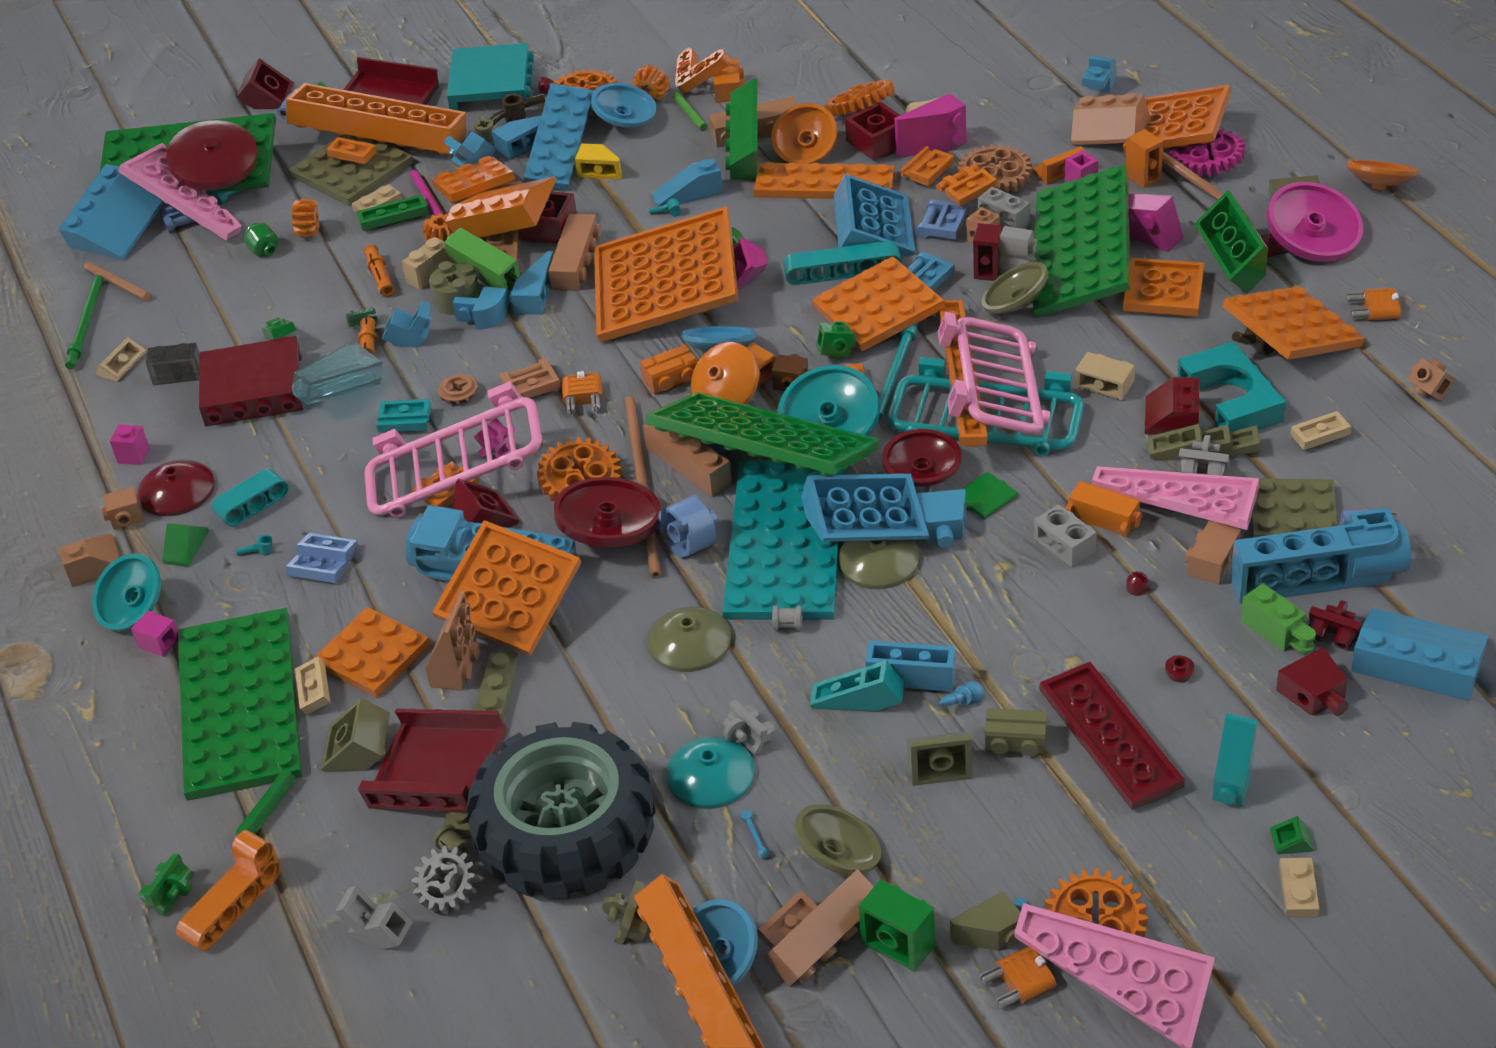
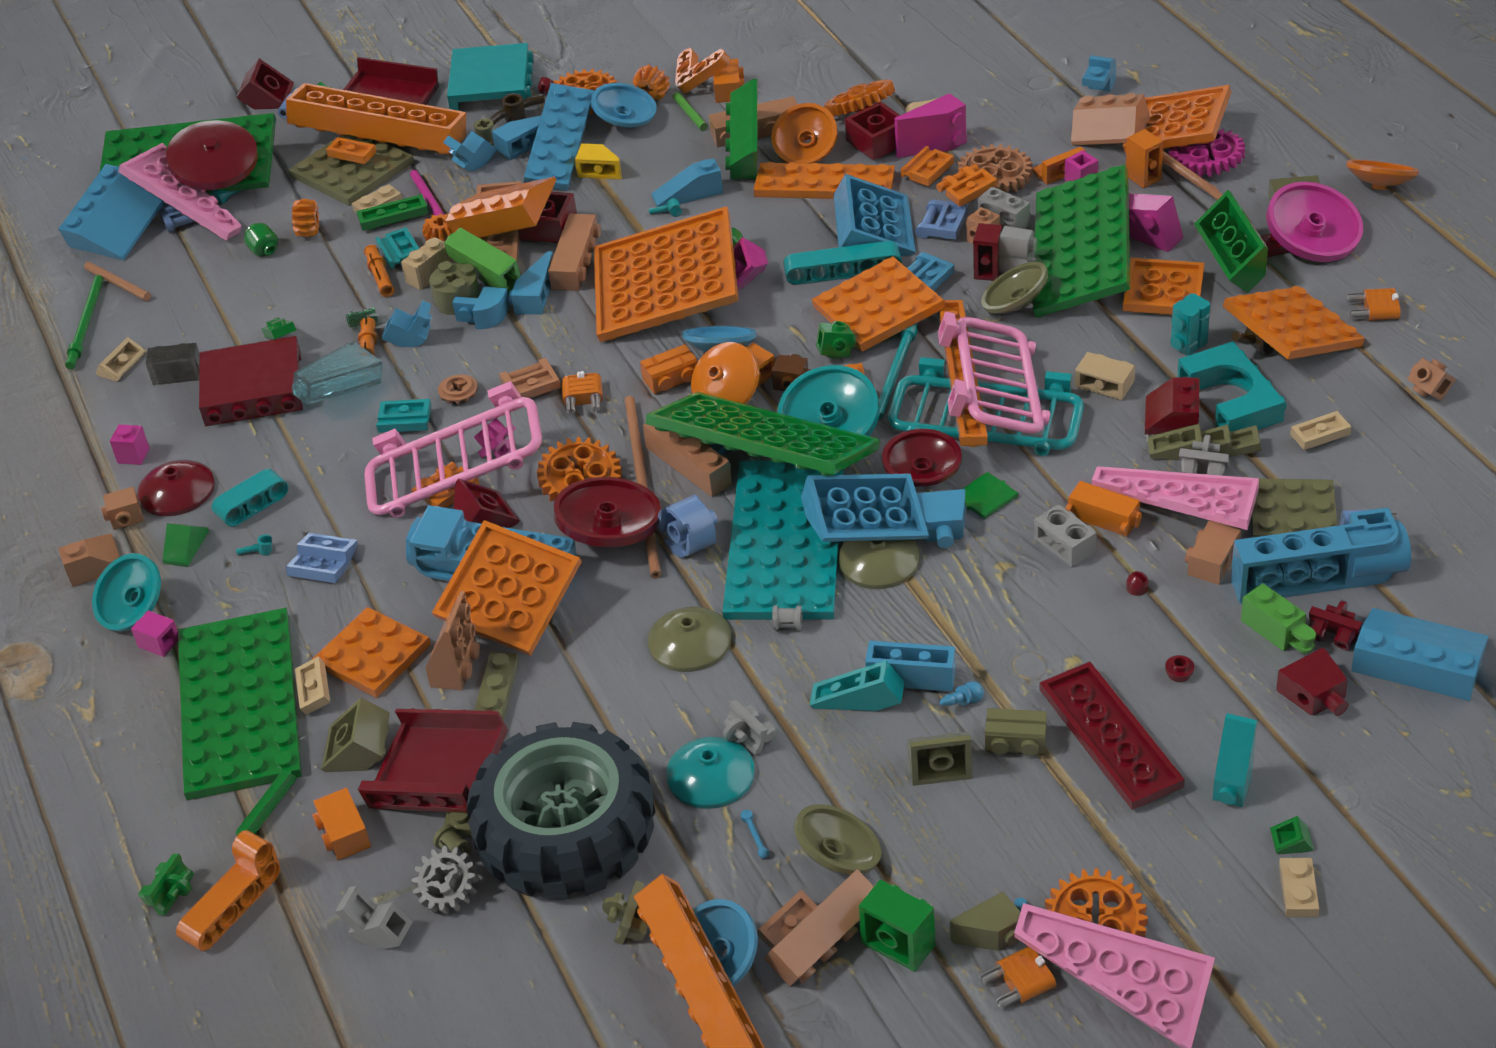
(341, 823): none -> orange brick
(396, 246): none -> teal plate
(472, 179): orange plate -> none
(1190, 324): none -> teal brick

